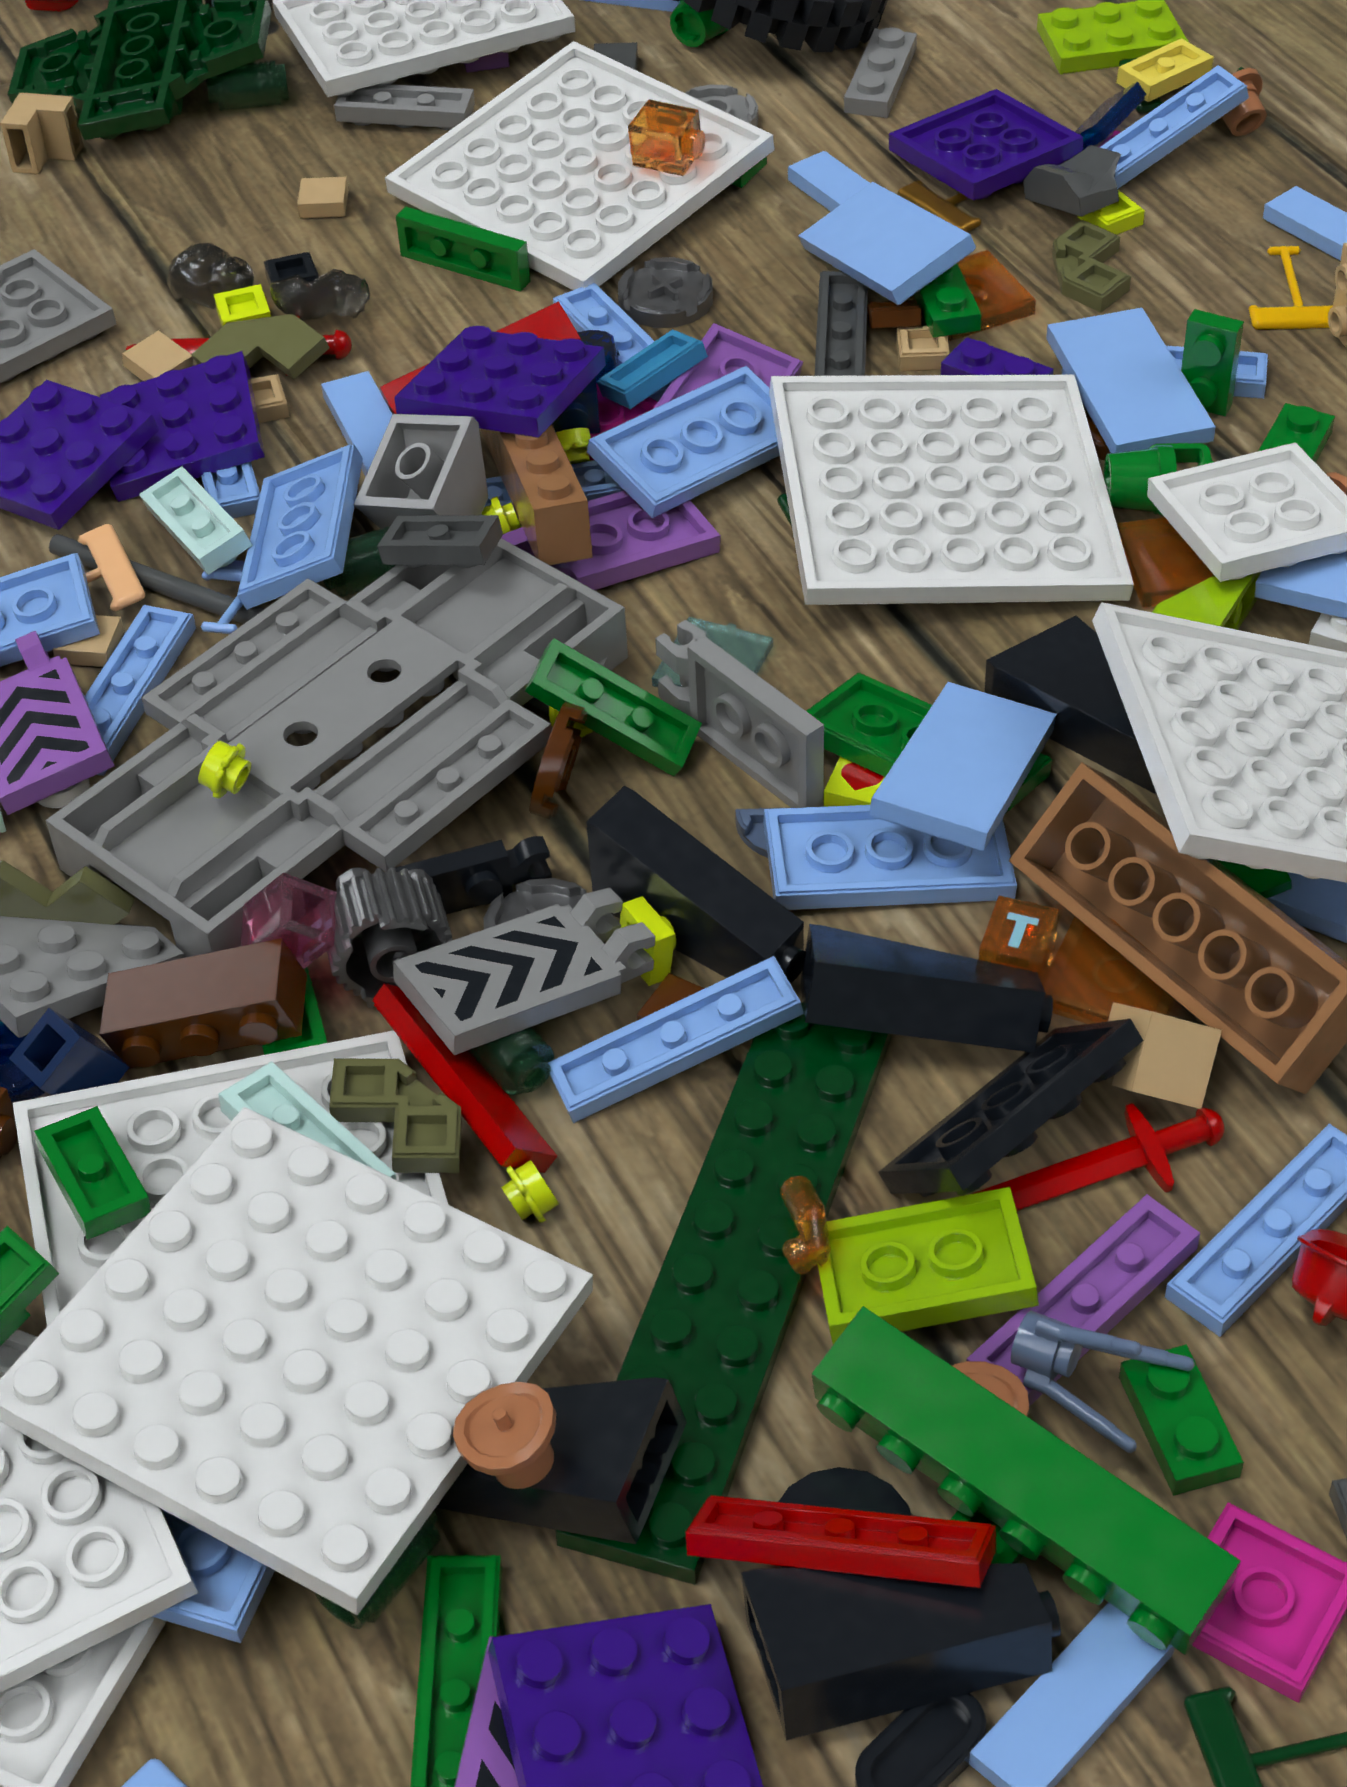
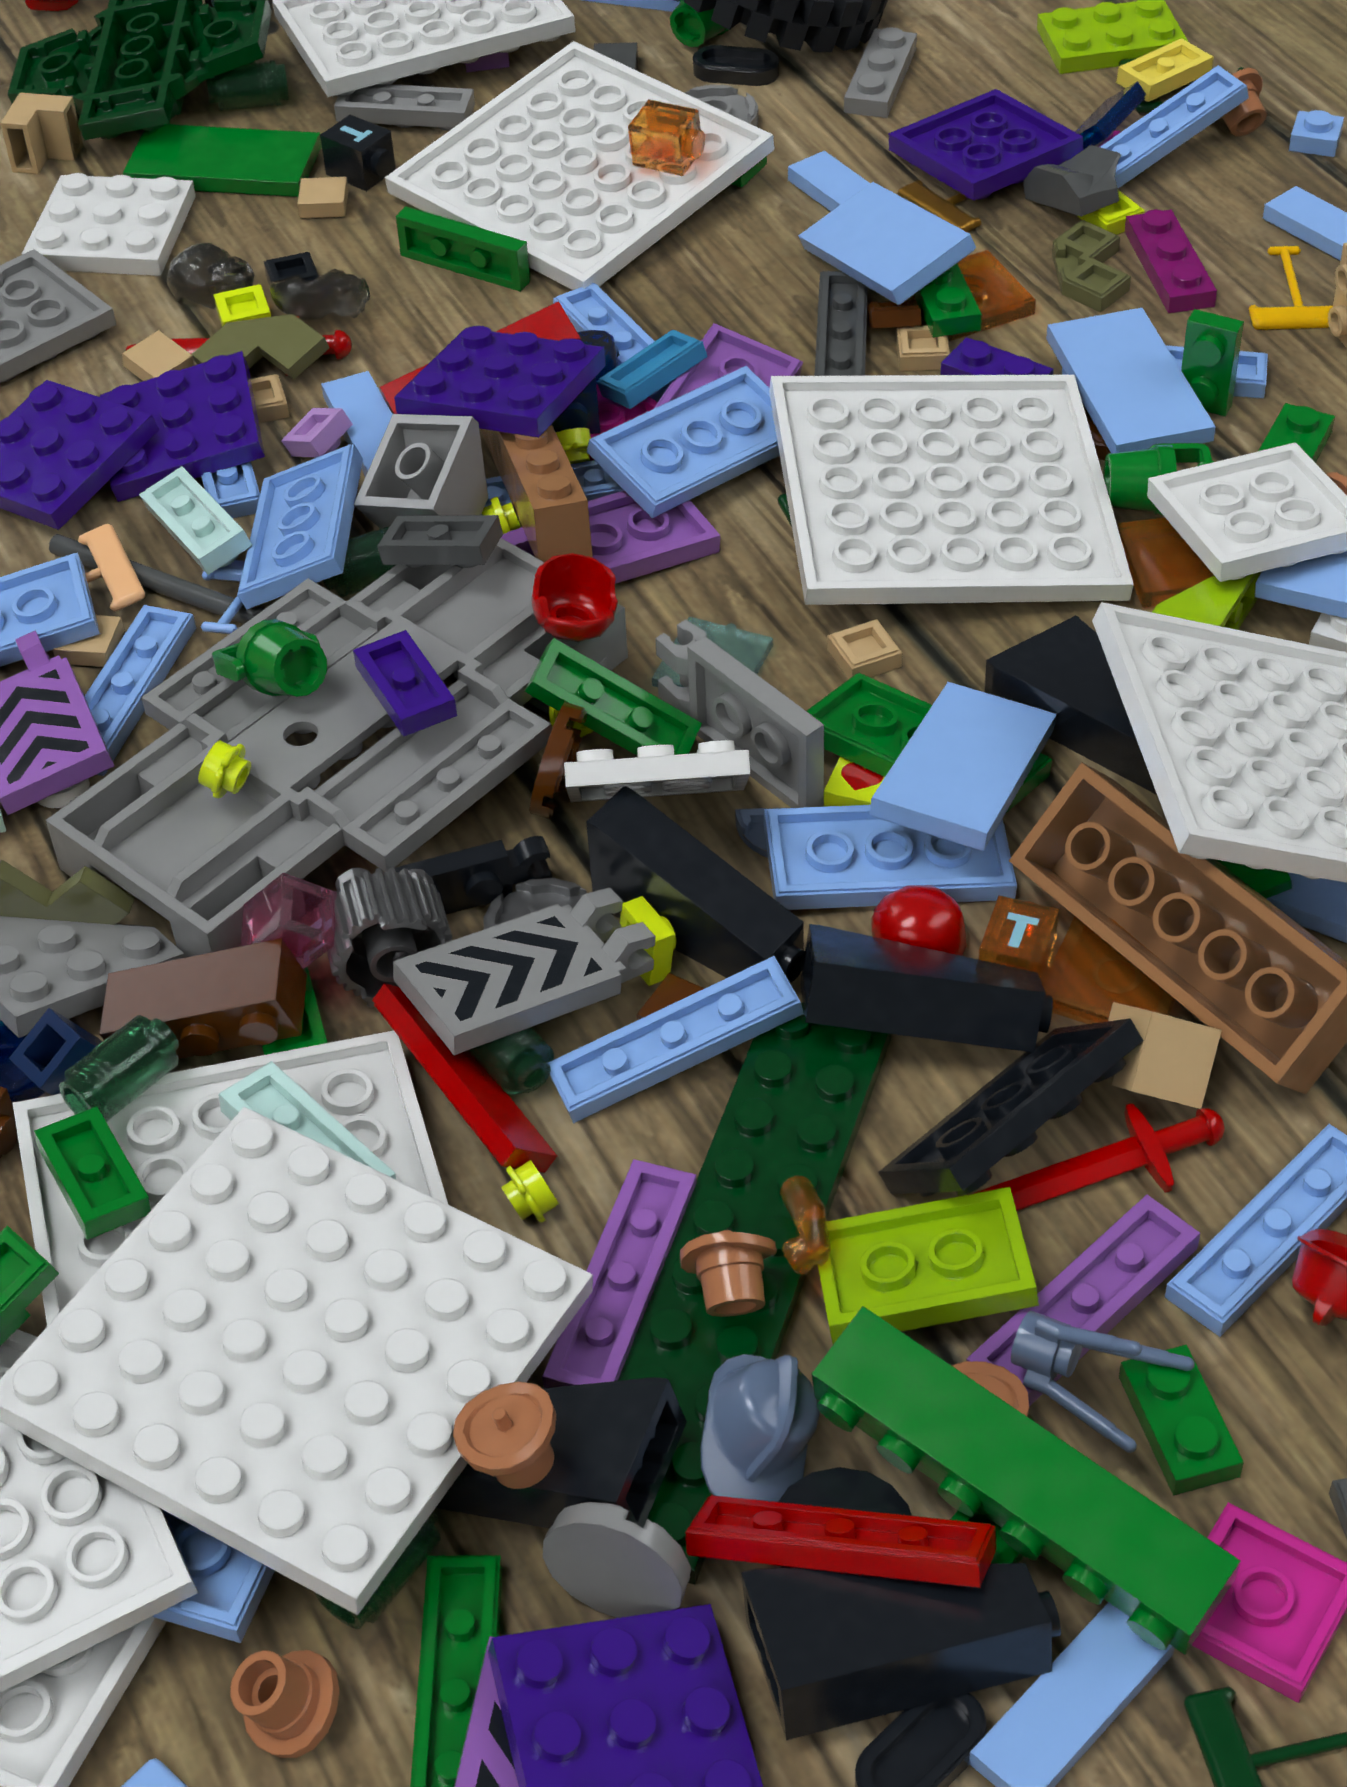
(112, 223): none -> white plate
(121, 1067): none -> clear green head
(227, 158): none -> green tile
(274, 660): none -> green piece
(286, 1700): none -> nougat piece
(317, 432): none -> lavender plate
(358, 152): none -> black brick
(388, 1091): olive tile -> none
(405, 683): none -> dark purple plate
(574, 597): none -> red hair
(615, 1561): none -> light grey tile
(623, 1276): none -> medium lavender plate
(658, 771): none -> white plate
(665, 293): flat silver tile -> none
(729, 1270): none -> nougat piece
(736, 65): none -> black tile
(757, 1427): none -> sand blue piece
(864, 650): none -> tan tile
(921, 918): none -> red hair
(1170, 261): none -> magenta plate
(1316, 133): none -> light blue plate

